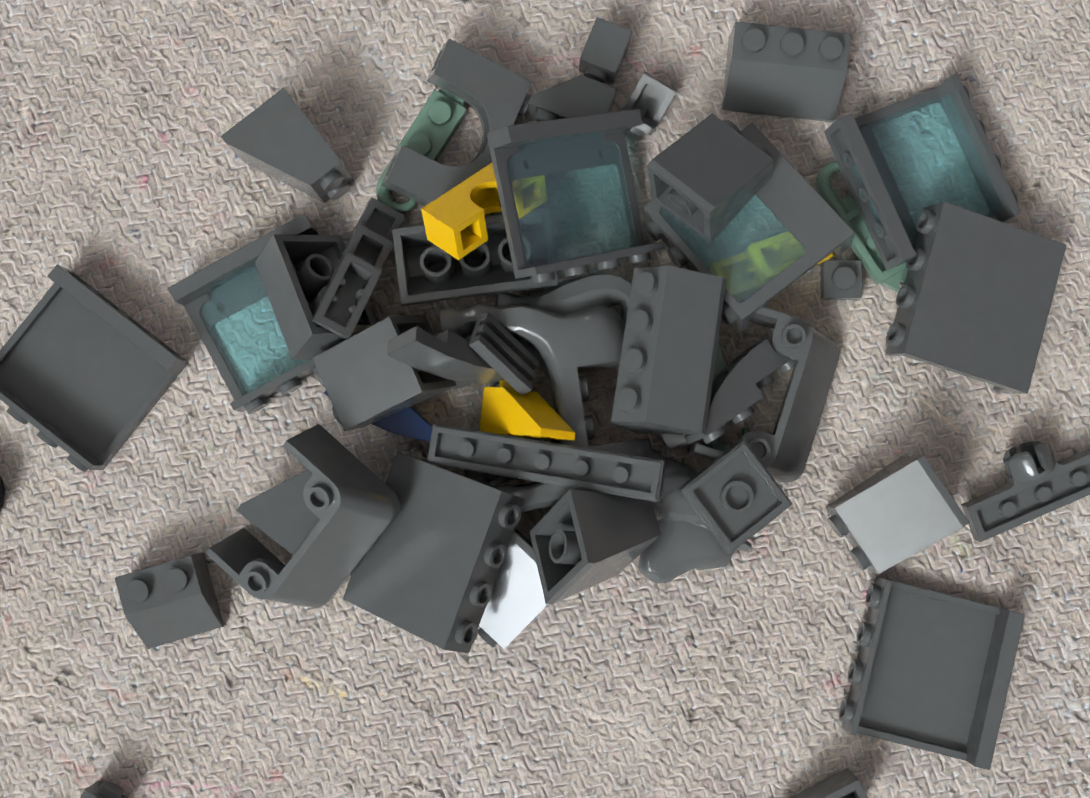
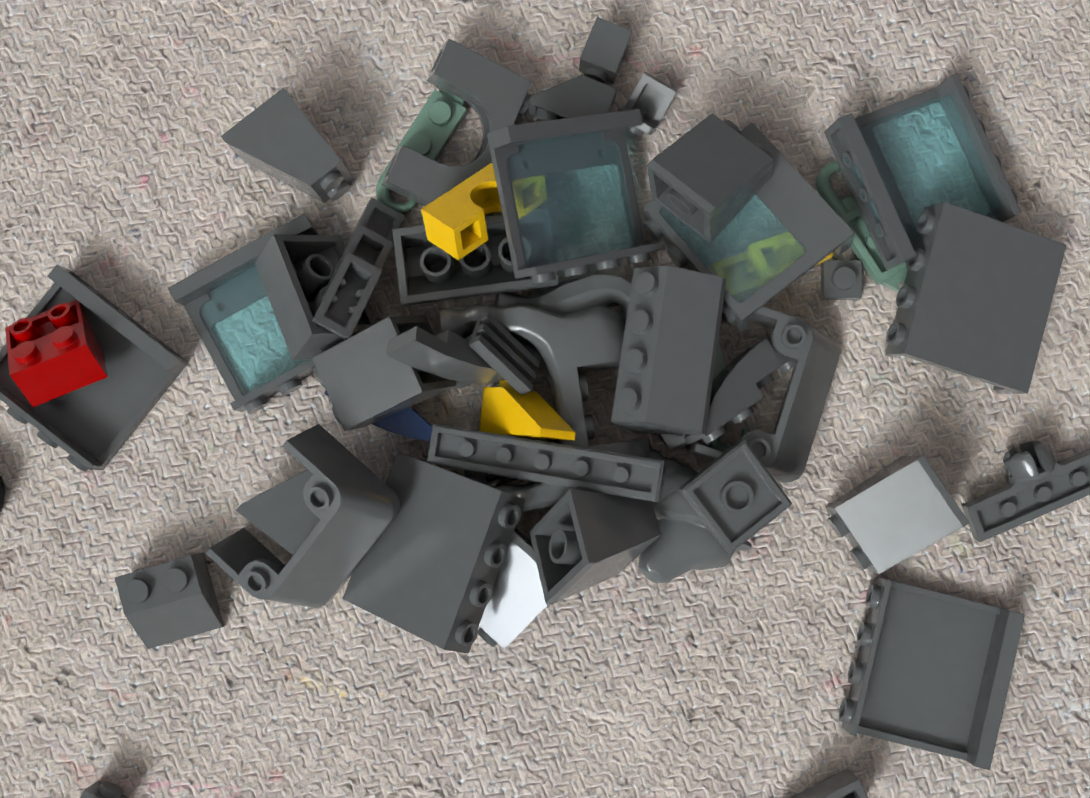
(54, 353): none -> red slope
(785, 71): dark grey slope -> none

